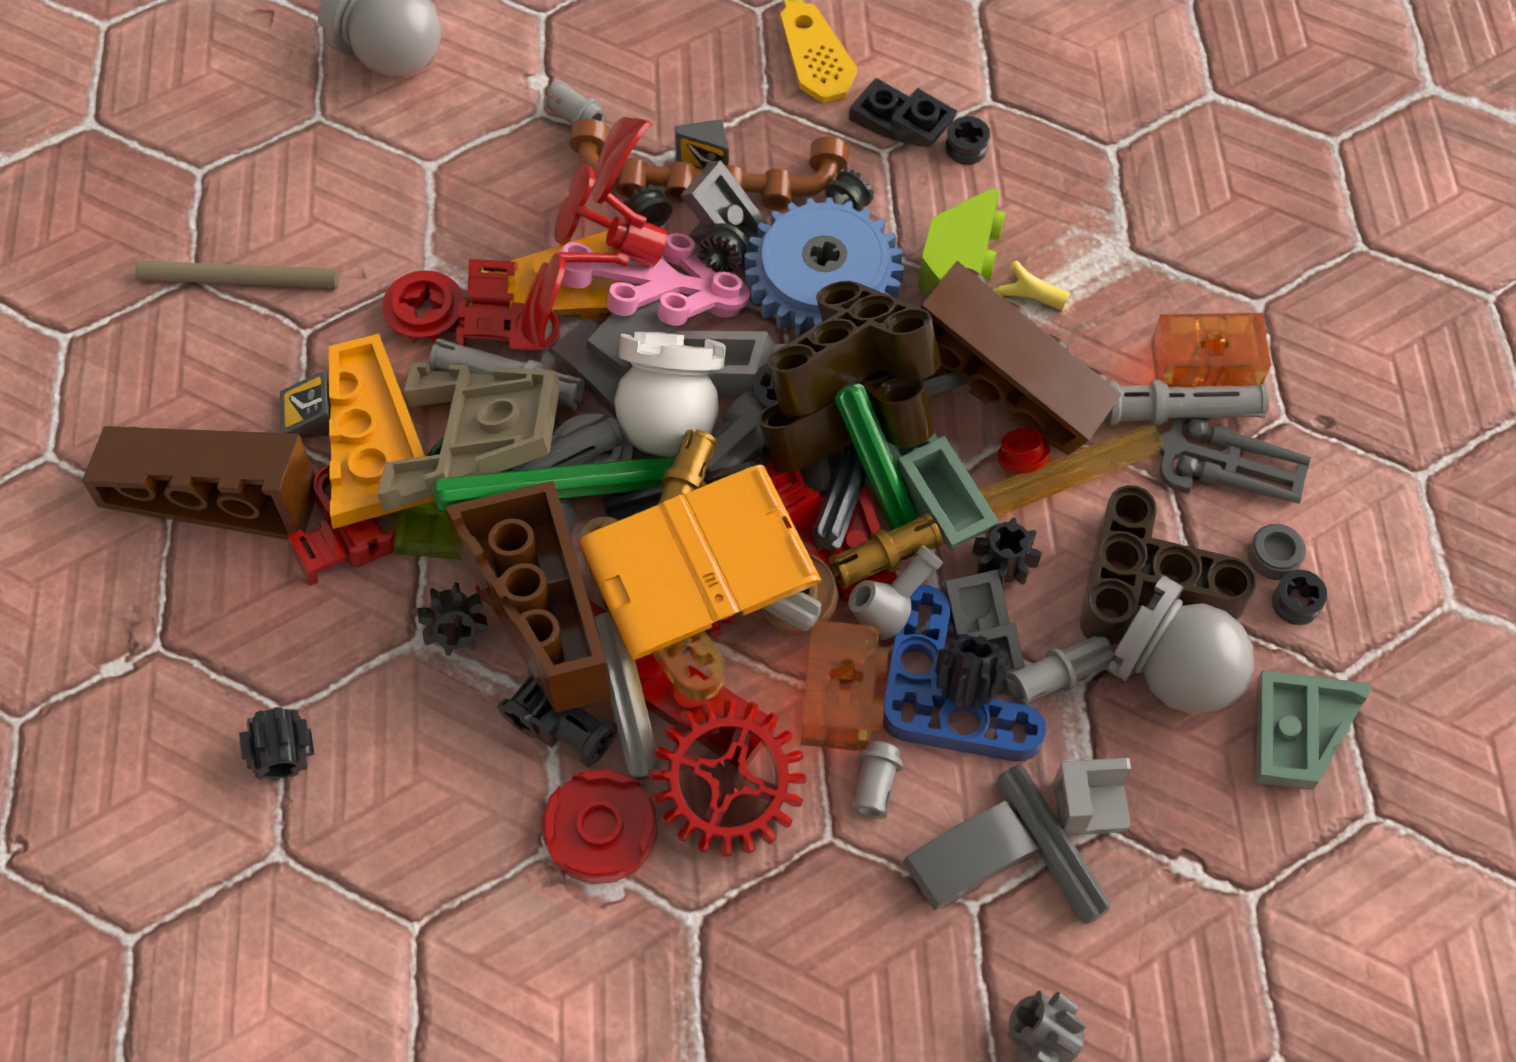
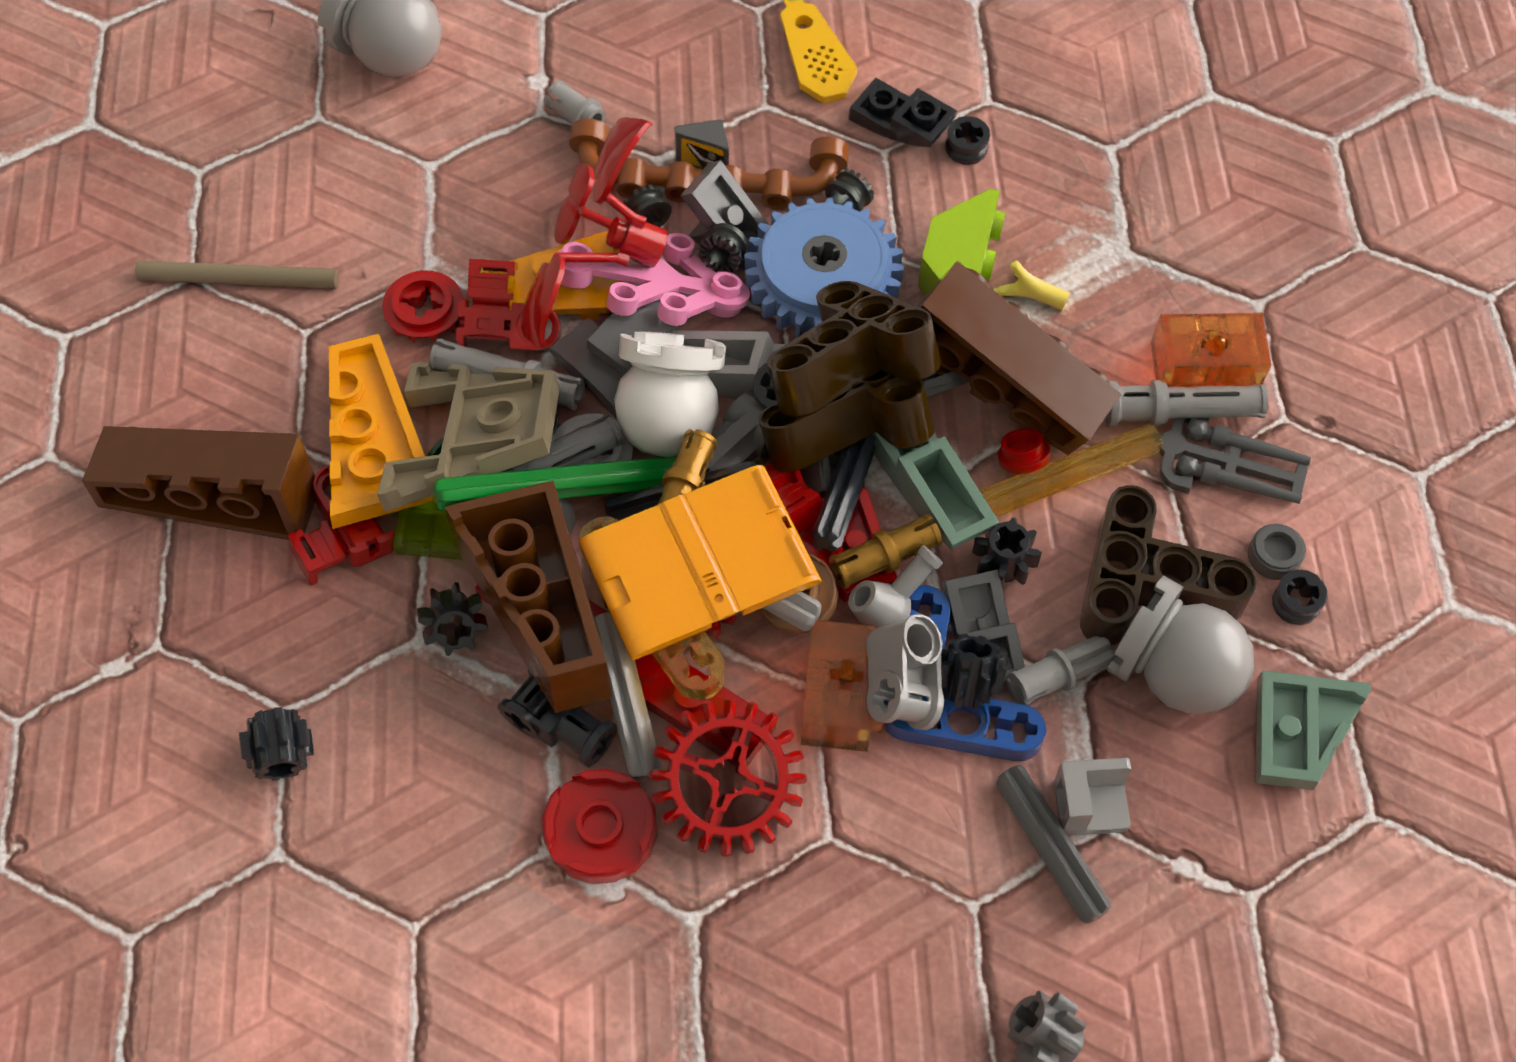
(306, 407): slope -> none
(875, 455): green axle -> none
(876, 779): light grey pin -> none
(902, 669): none -> light grey piece
(970, 854): dark grey slope -> none

